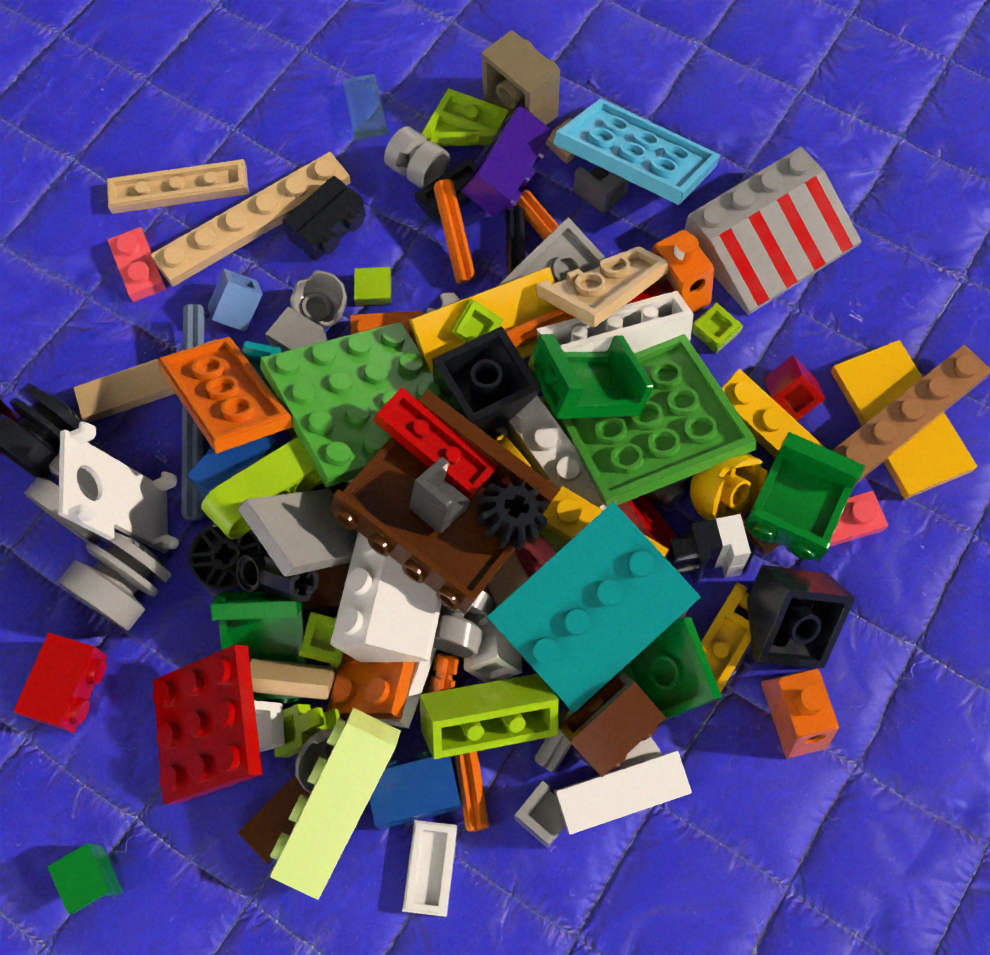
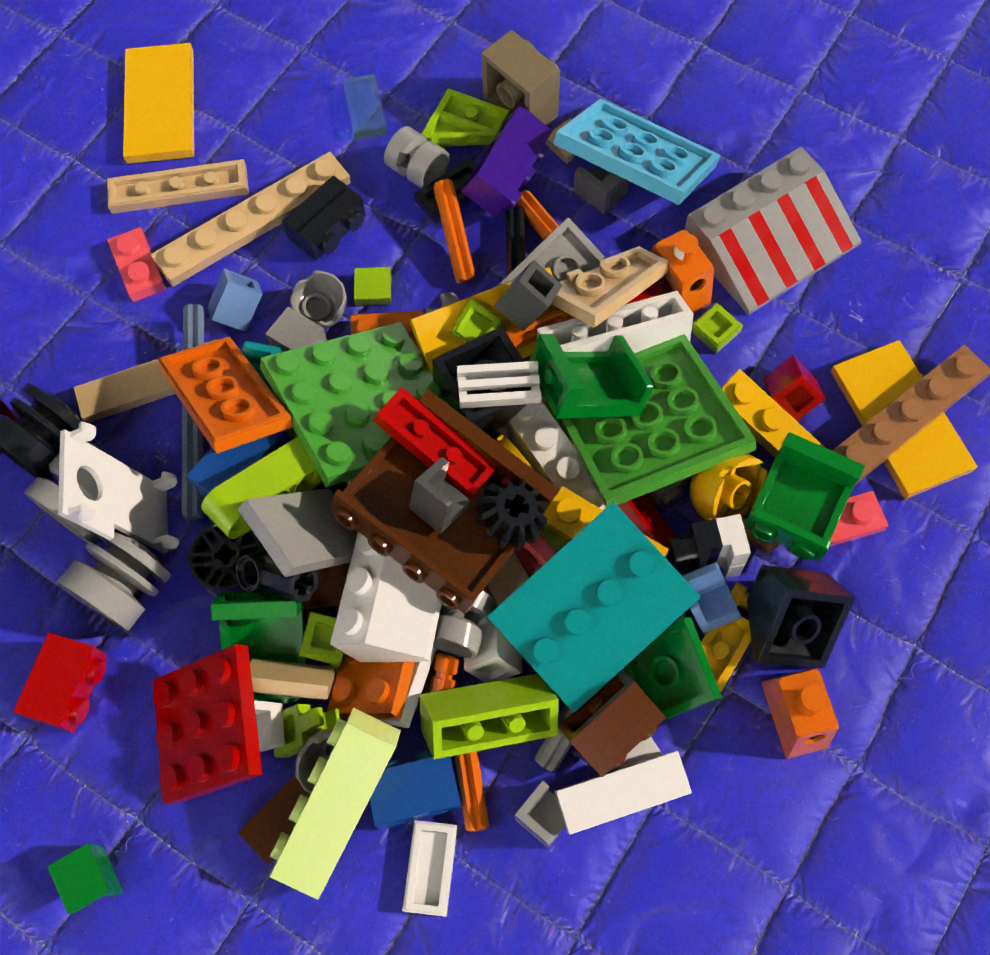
(159, 103): none -> yellow tile
(496, 378): none -> white tile
(528, 295): none -> dark grey brick
(716, 602): none -> medium blue panel

